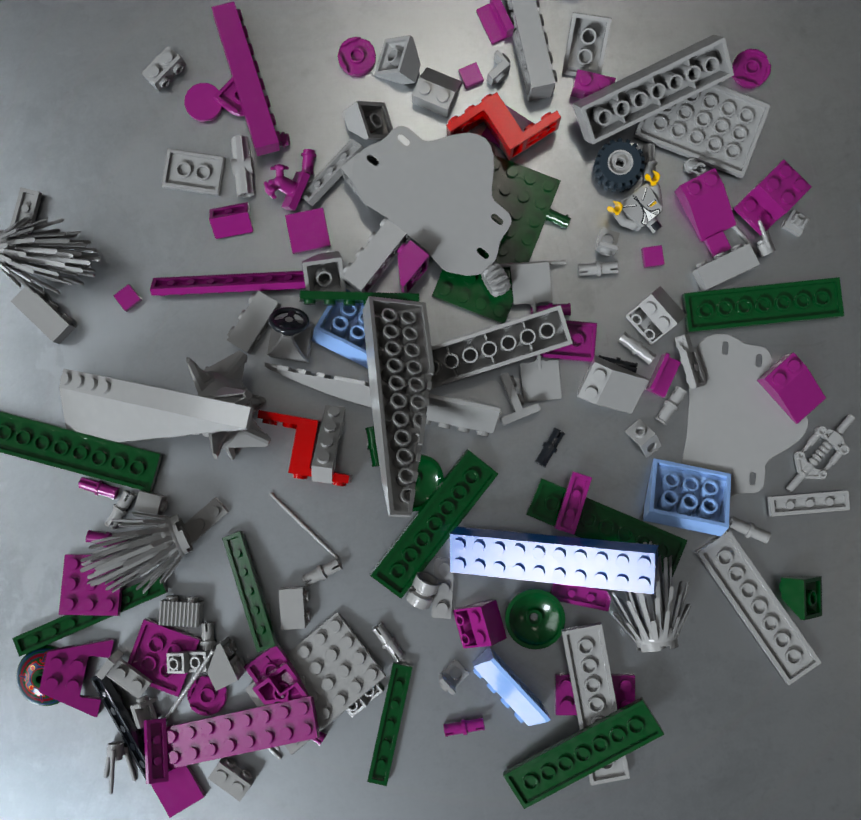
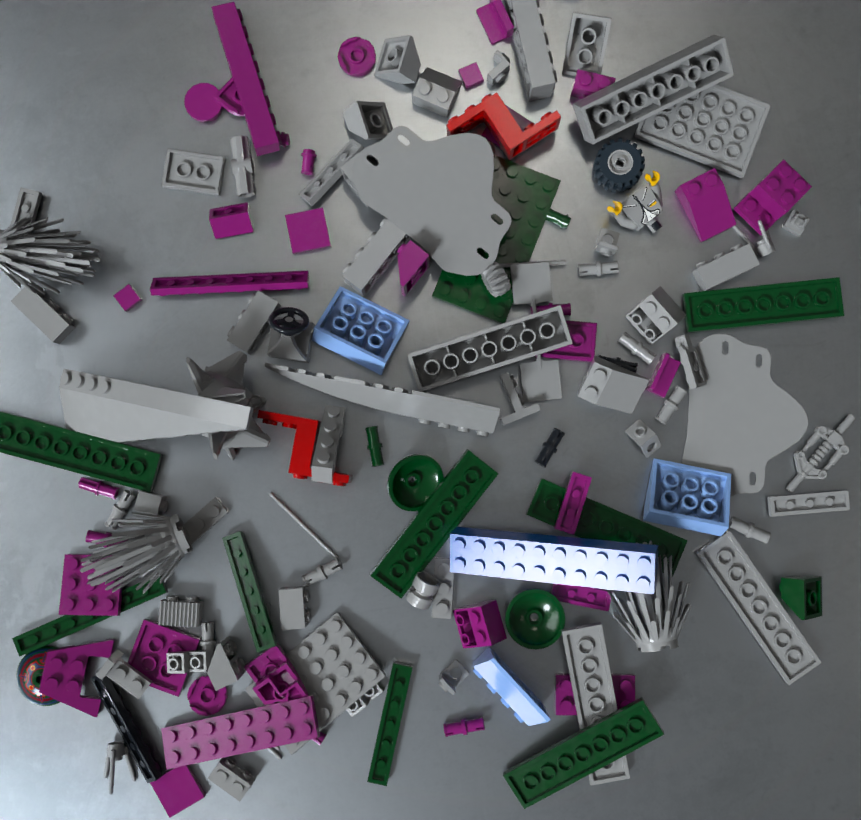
(143, 710): light grey bracket -> none
(156, 751): magenta plate -> none
(164, 68): light grey bracket -> none
(190, 684): light grey piece -> none
(292, 188): magenta piece -> none
(324, 272): light grey slope -> none
(349, 298): dark green plate -> none
(388, 642): light grey pin -> none
(400, 387): light grey wedge -> none
(650, 163): light grey axle -> none
(652, 256): magenta tile -> none
(693, 166): light grey pin -> none
(717, 244): magenta tile -> none
(751, 68): magenta tile -> none
(792, 387): magenta slope -> none

